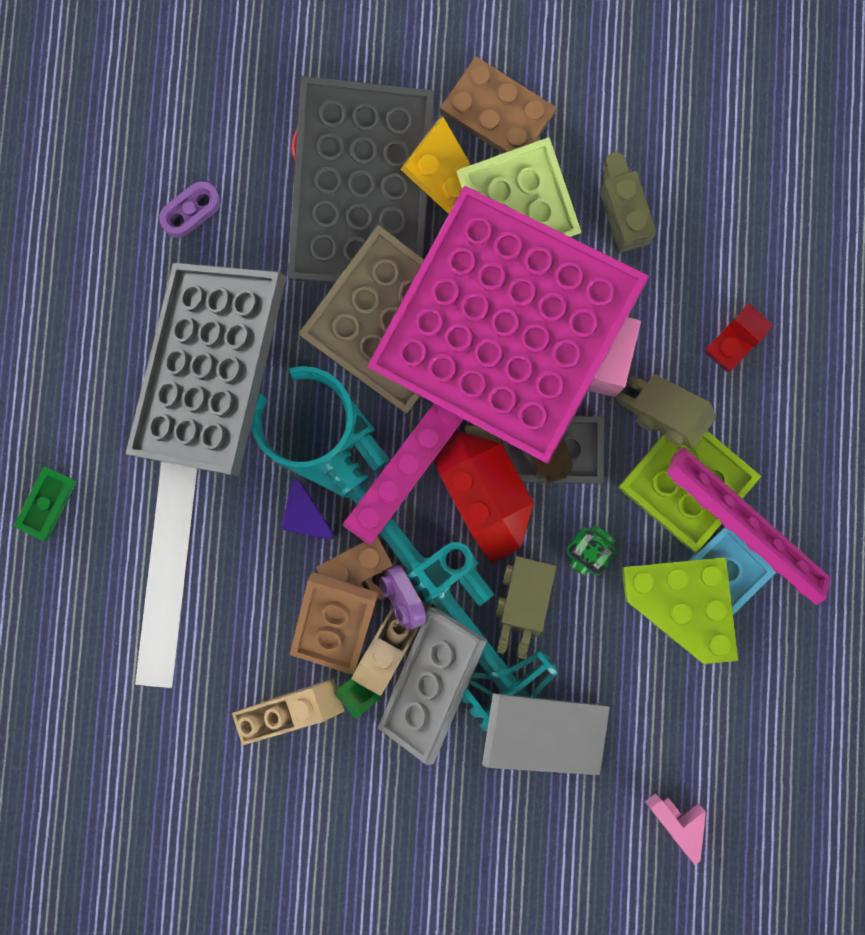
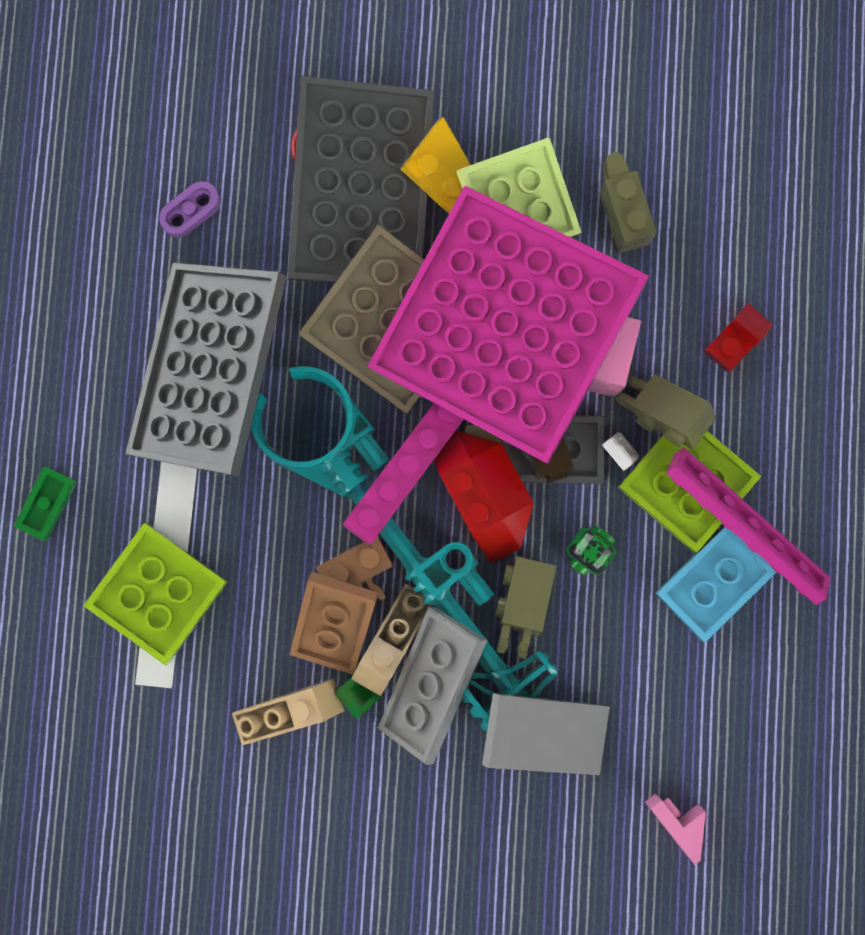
(155, 593): none -> lime plate
(303, 514): dark purple slope -> none
(406, 602): medium lavender plate -> none
(497, 108): medium nougat plate -> none
(621, 450): none -> white tile
(687, 604): lime plate -> none

